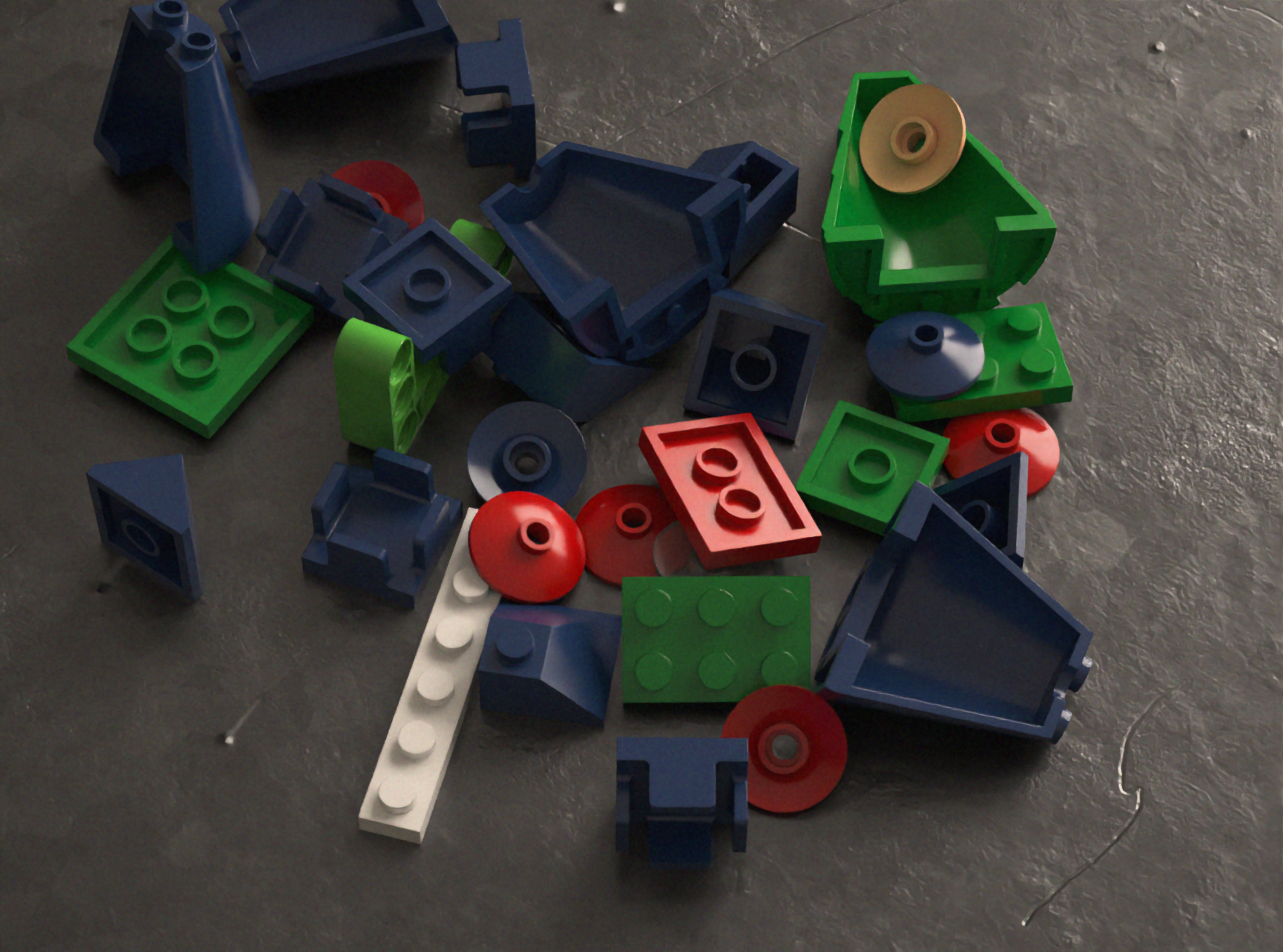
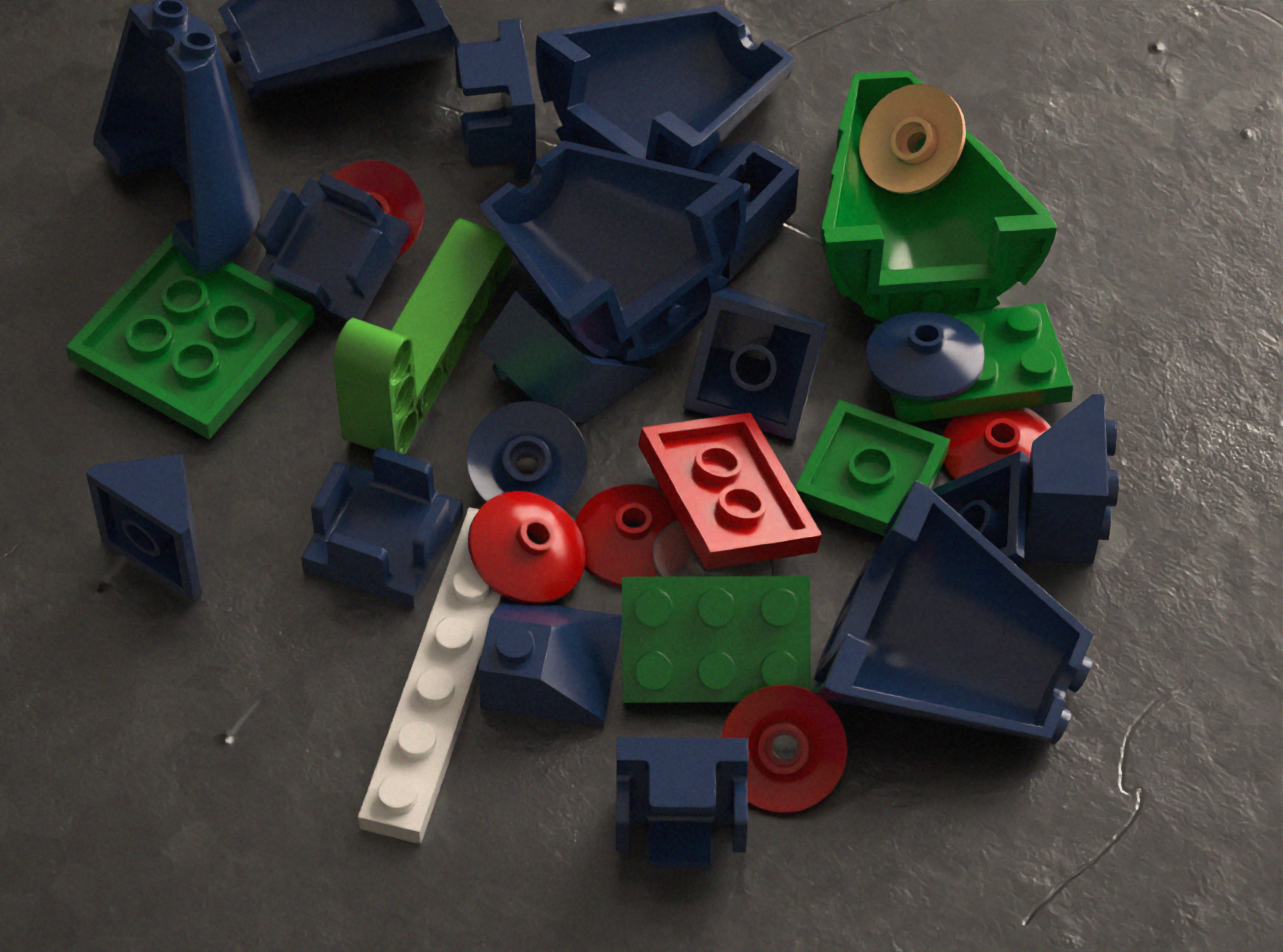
(433, 293): dark blue panel -> none
(657, 82): none -> dark blue cone
(1071, 486): none -> dark blue slope

